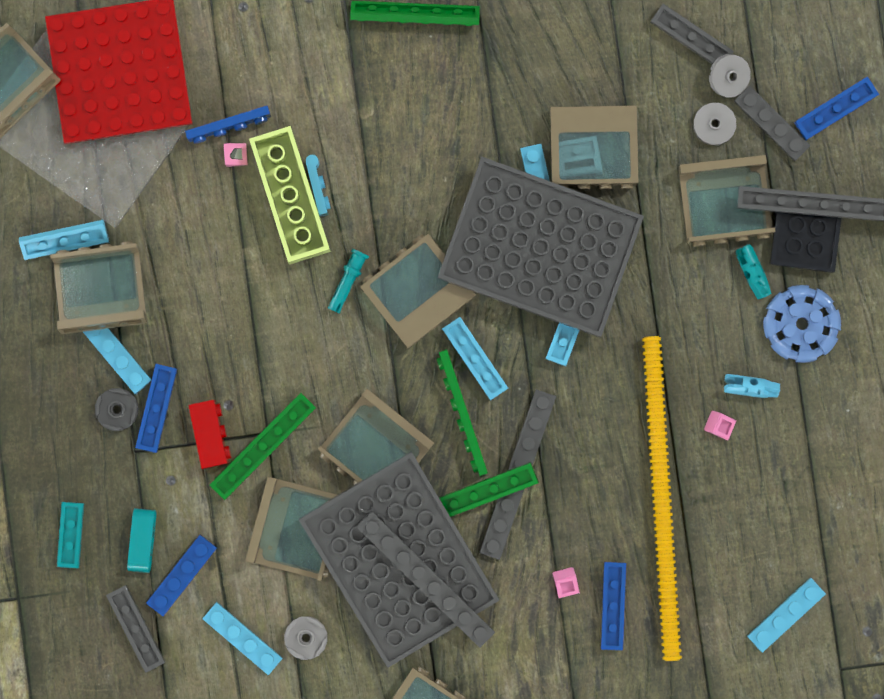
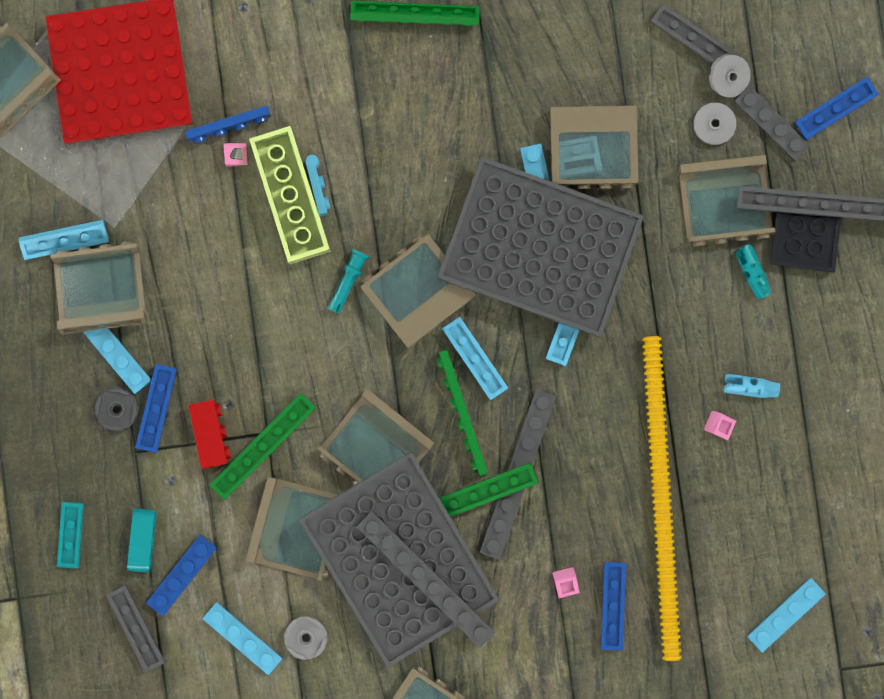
(811, 314): medium blue plate -> none

